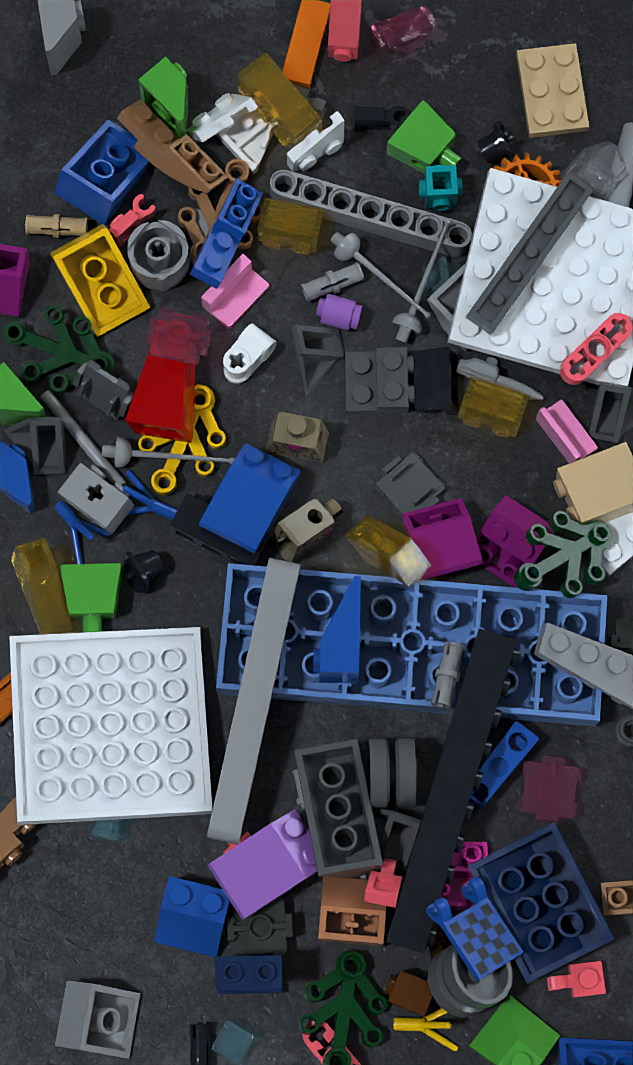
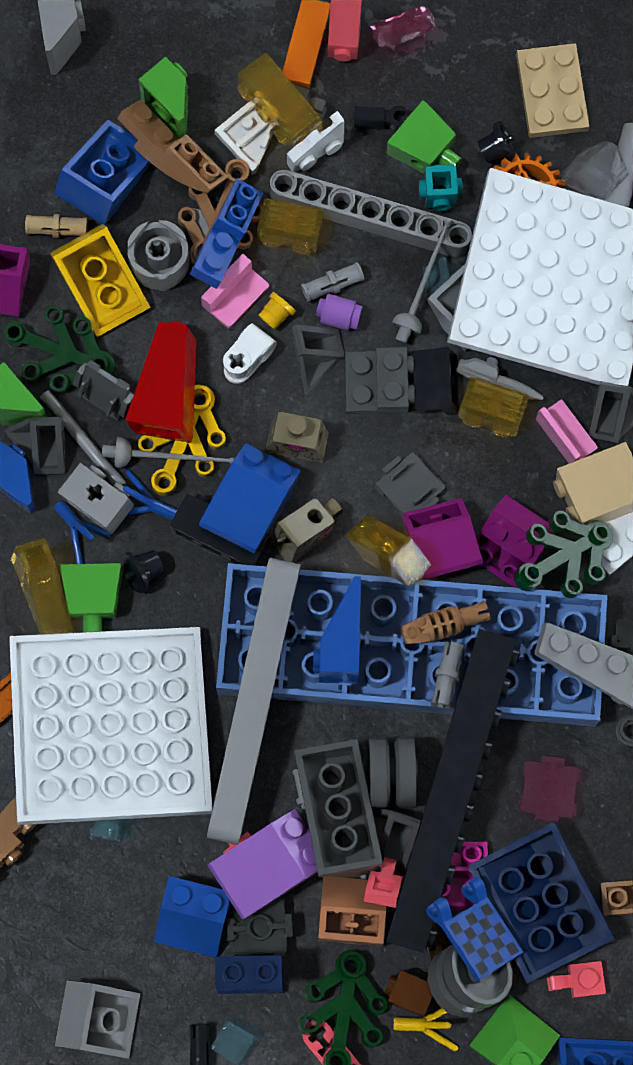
(125, 224): coral plate -> none
(178, 336): clear pink piece -> none
(220, 117): white wing -> none
(276, 311): none -> yellow piece
(348, 248): light grey sword -> none
(443, 623): none -> medium nougat hinge
(503, 761): blue leg -> none
(529, 253): dark grey plate -> none
(604, 328): coral beam -> none

